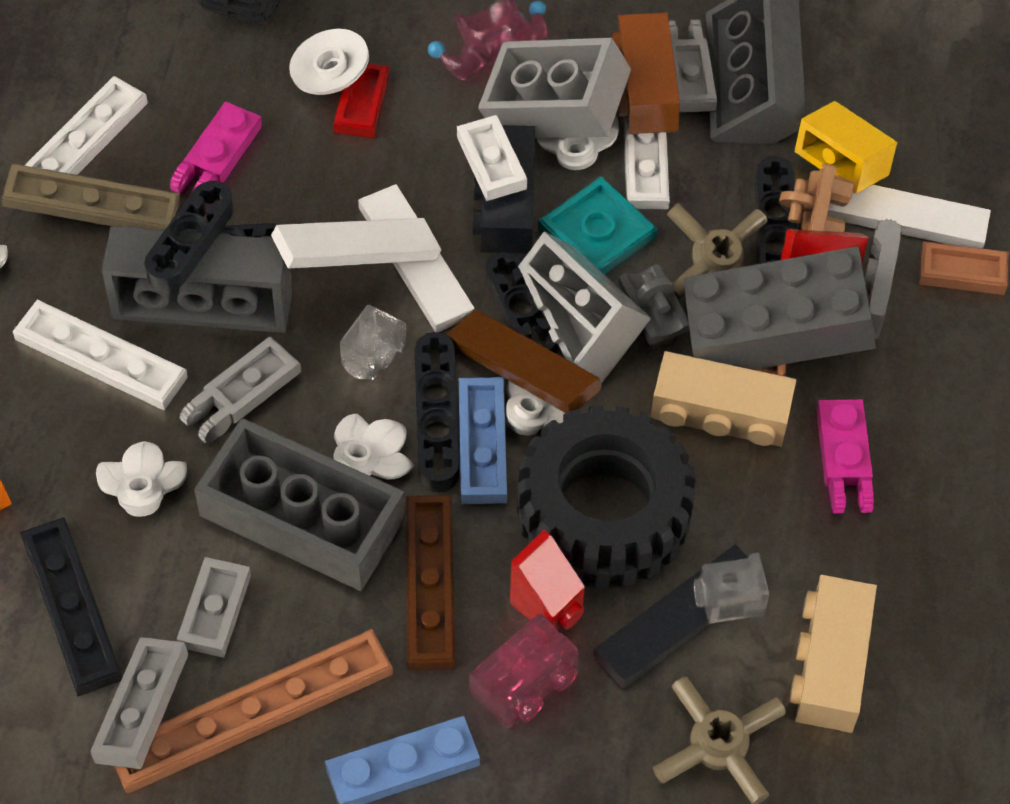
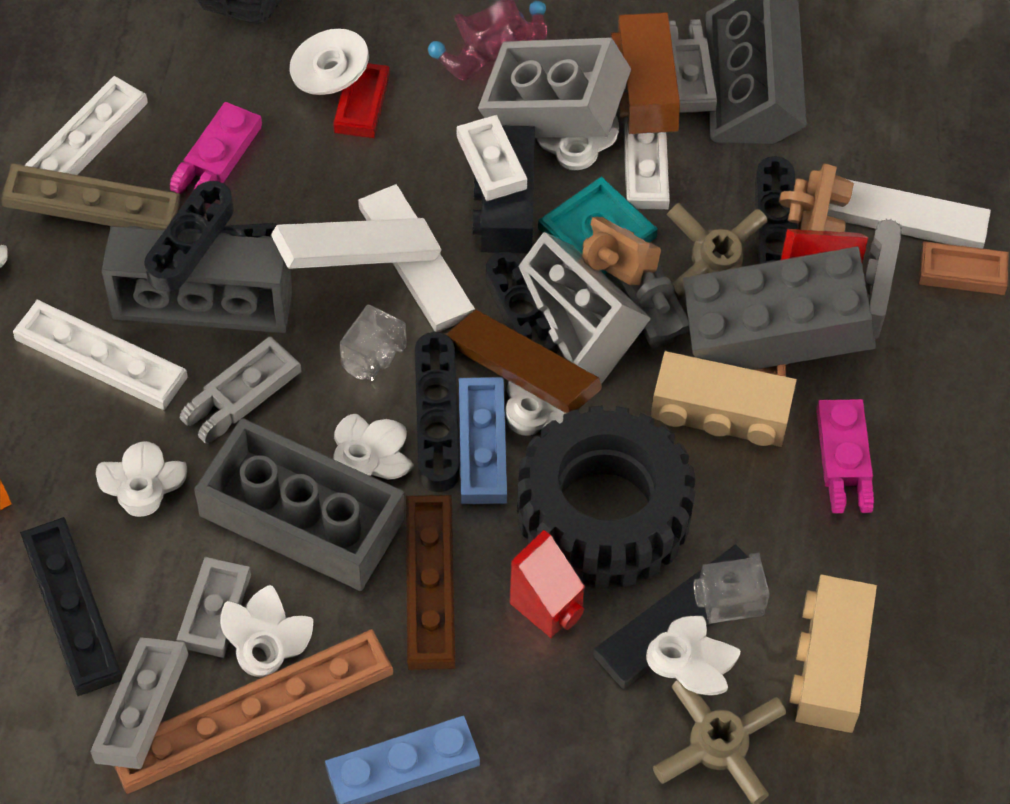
(266, 627): none -> white plate
(524, 672): clear pink brick -> none
(619, 252): none -> medium nougat hips
(692, 656): none -> white plate
(848, 142): yellow brick -> none

